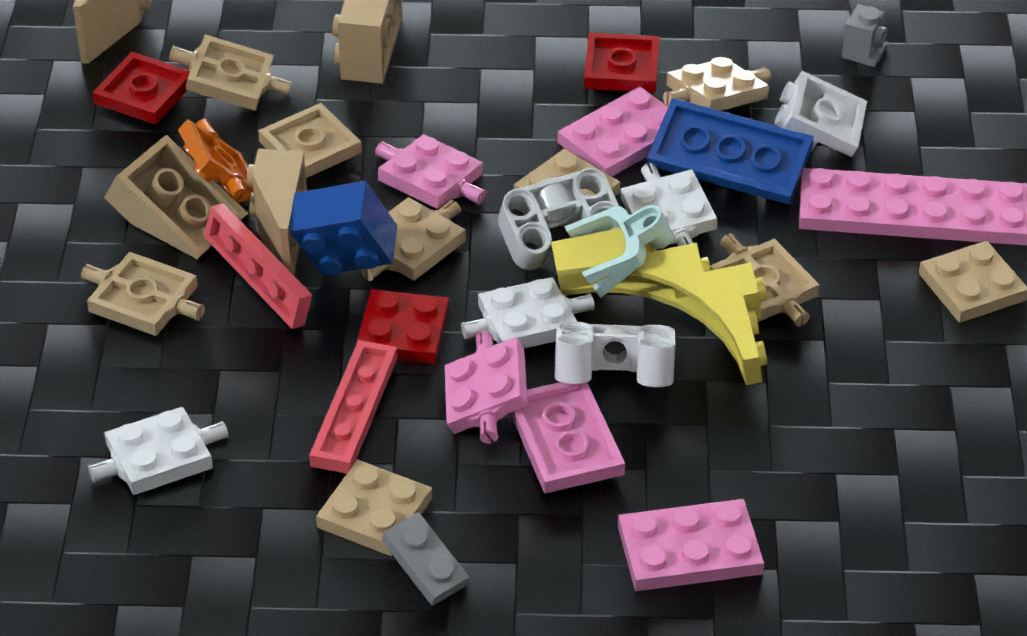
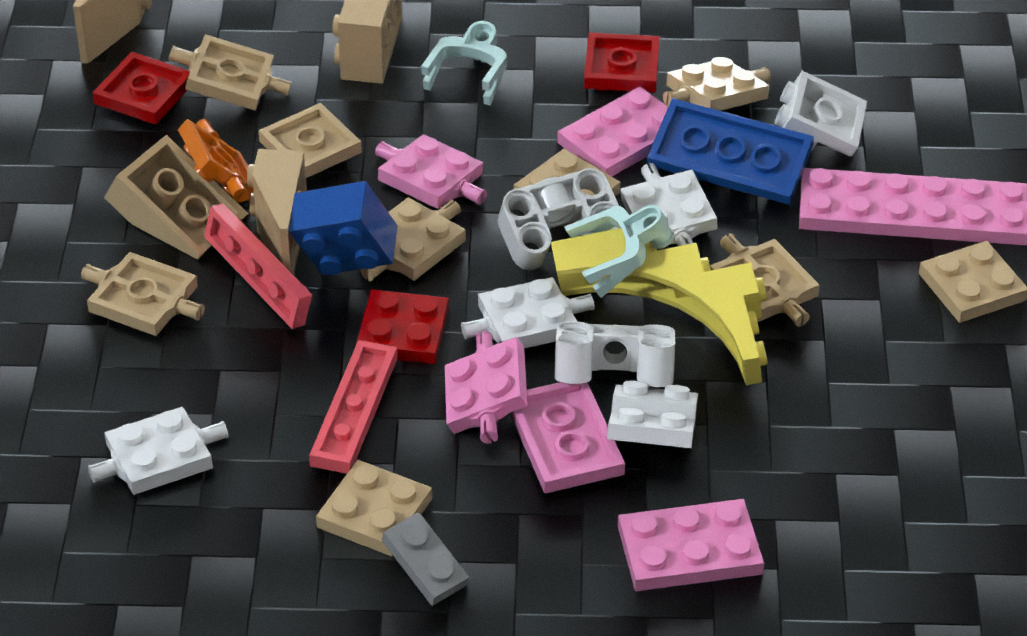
(478, 44): none -> light aqua piece
(653, 414): none -> white plate
(865, 36): light grey brick -> none

